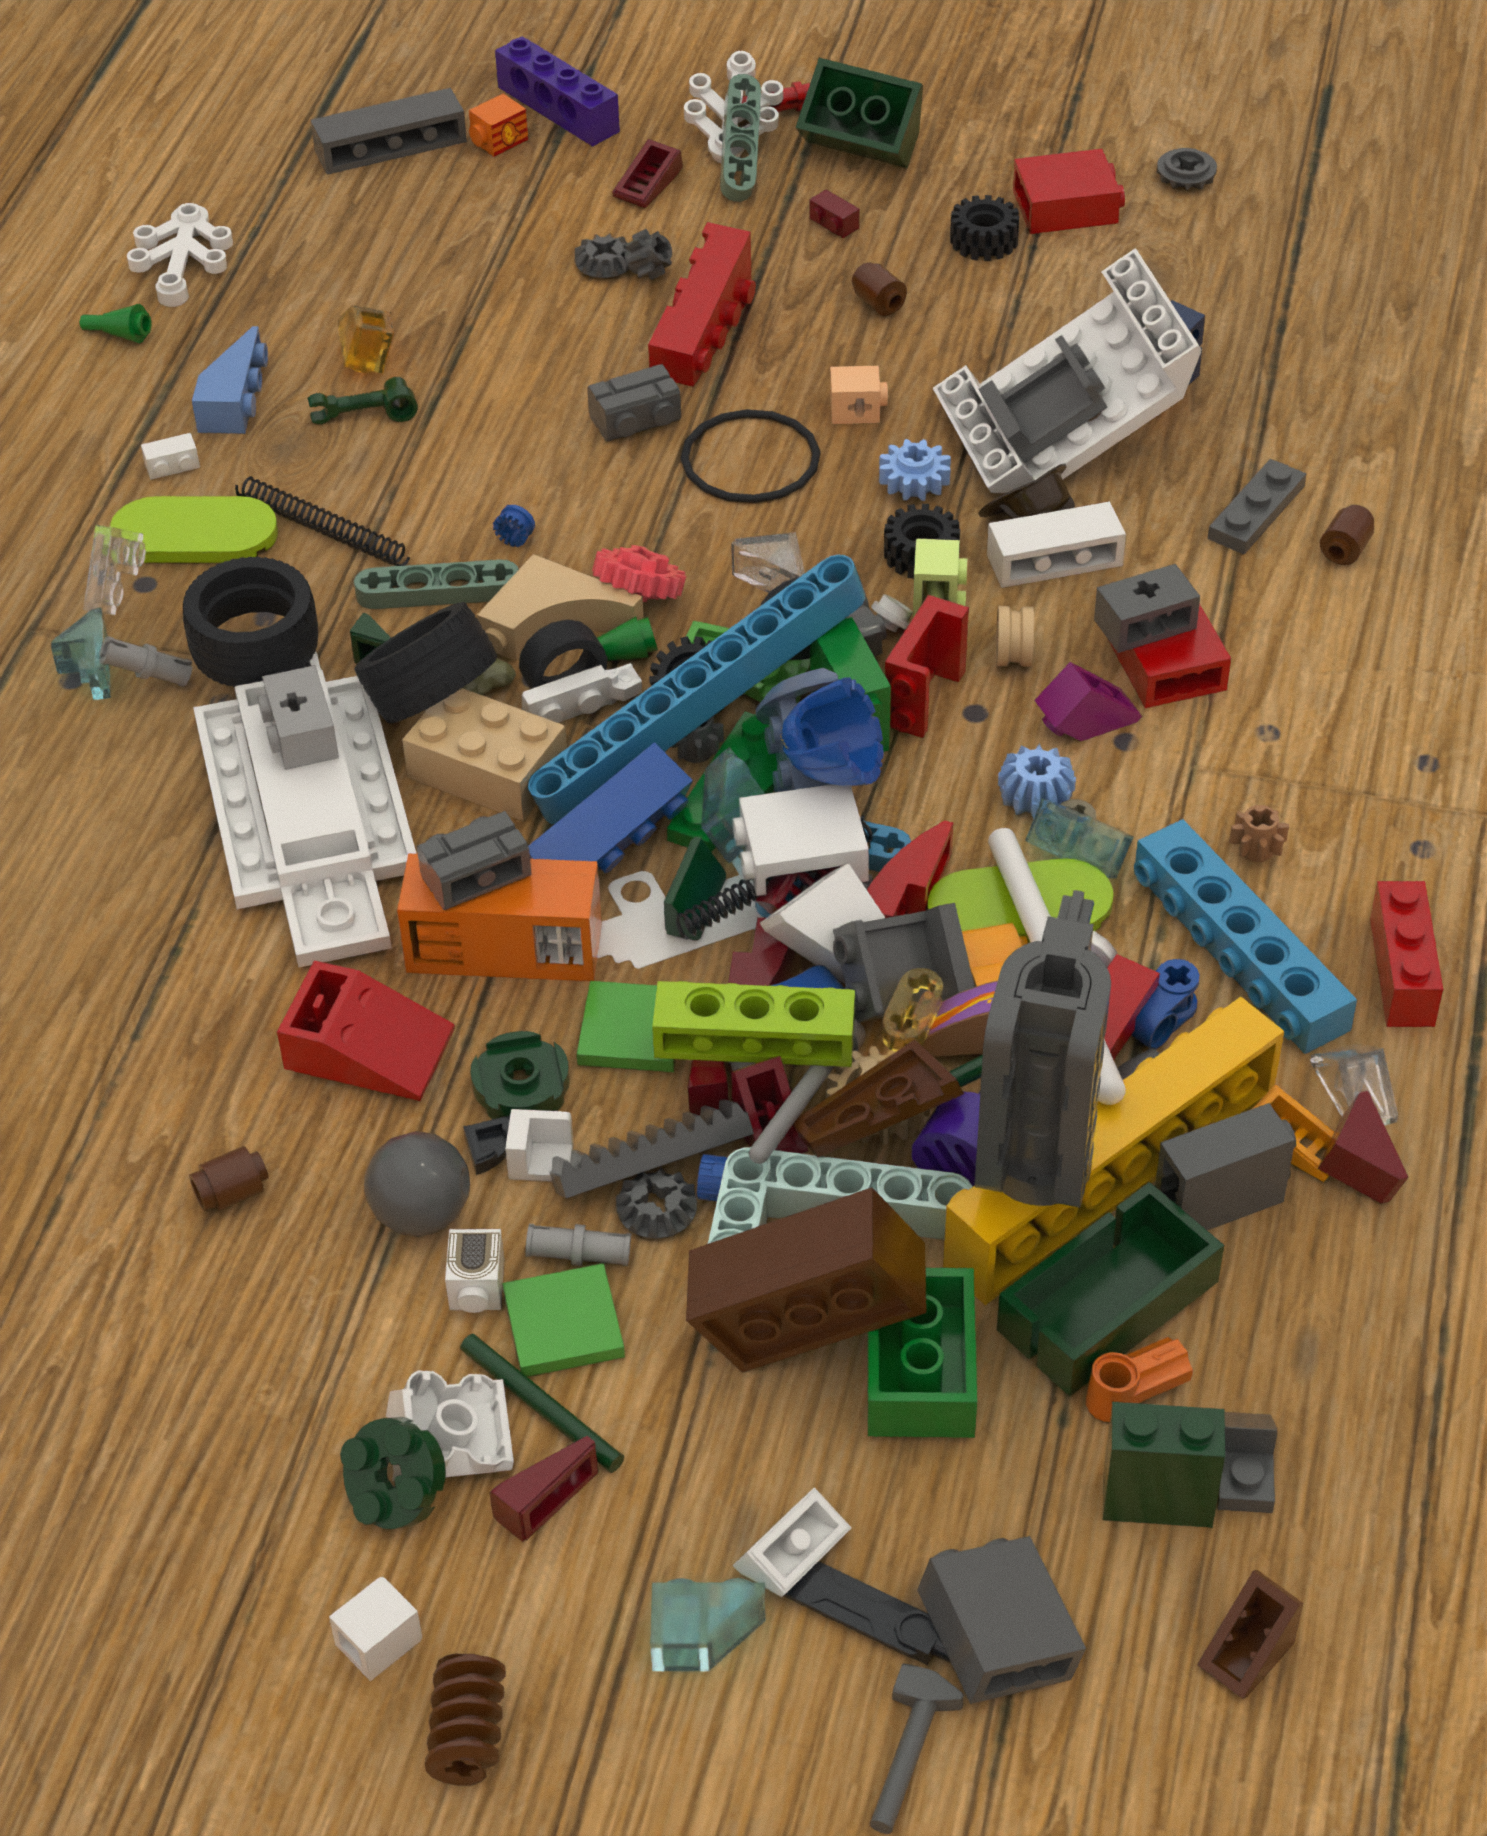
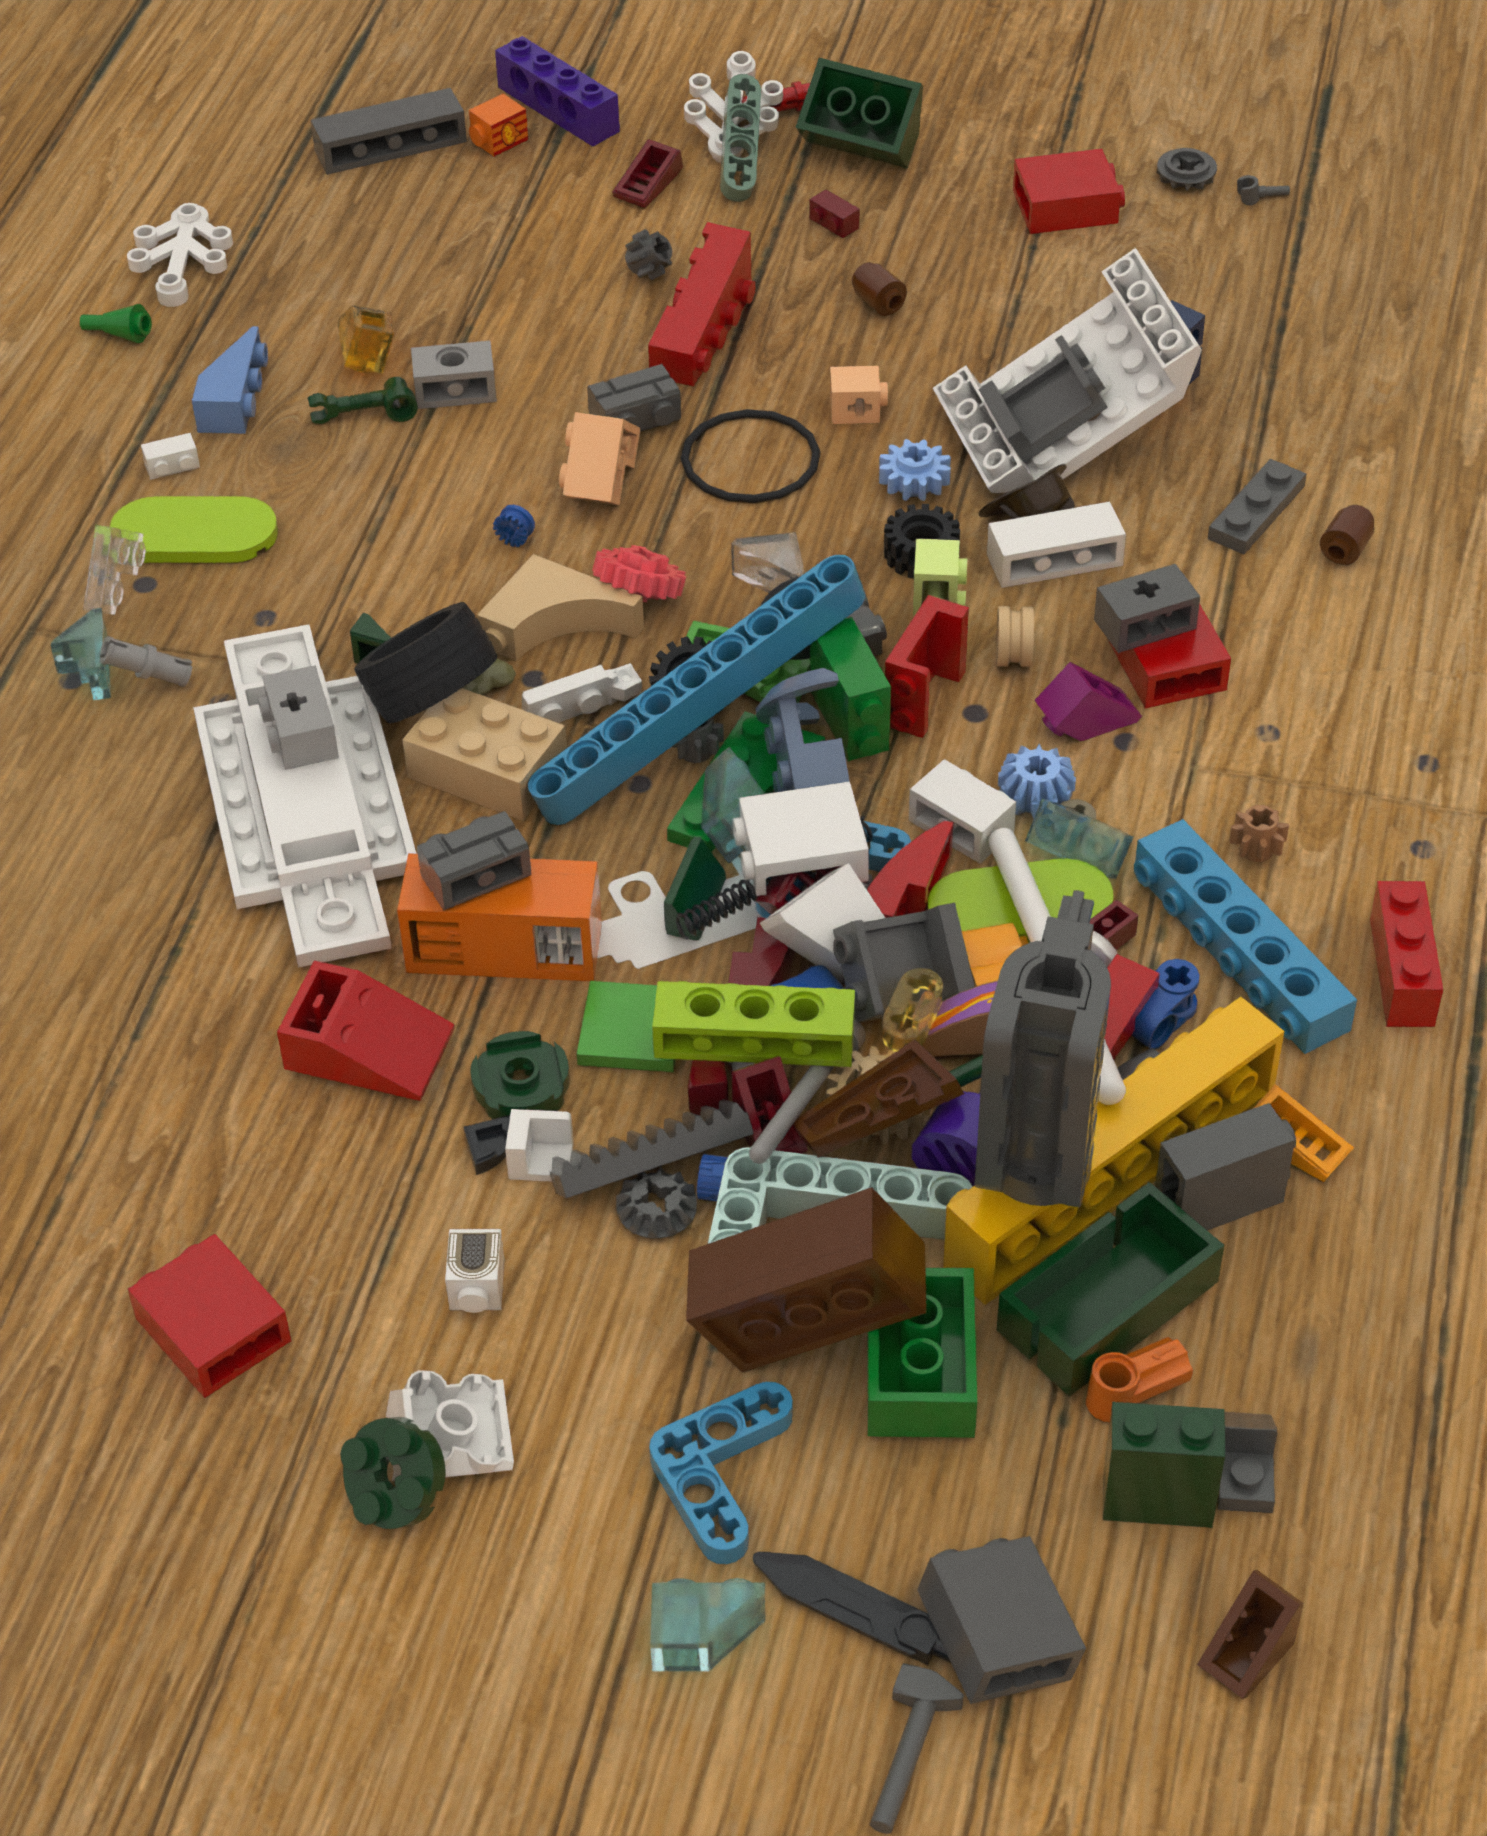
(209, 1315): none -> red brick
(229, 1179): reddish brown brick -> none
(245, 588): black tyre -> none
(340, 533): black piece -> none
(376, 1628): white panel -> none
(417, 1183): dark grey piece -> none
(437, 579): sand green beam -> none
(453, 374): none -> light grey brick
(465, 1718): reddish brown piece -> none
(538, 1492): dark red slope -> none
(539, 1400): dark green bar -> none
(555, 640): black tyre -> none
(563, 1320): bright green tile -> none
(578, 1244): light grey pin -> none
(598, 457): none -> light nougat brick
(609, 263): dark grey gear -> none
(618, 812): blue brick -> none
(629, 640): green cone -> none
(698, 1468): none -> dark azure beam
(793, 1544): white slope -> none
(835, 735): blue hair -> none
(892, 612): white plate -> none
(967, 802): none -> white brick
(984, 227): black tyre -> none
(1116, 924): none -> dark red piece
(1251, 192): none -> dark grey hand
(1356, 1070): clear slope -> none
(1364, 1153): dark red slope -> none

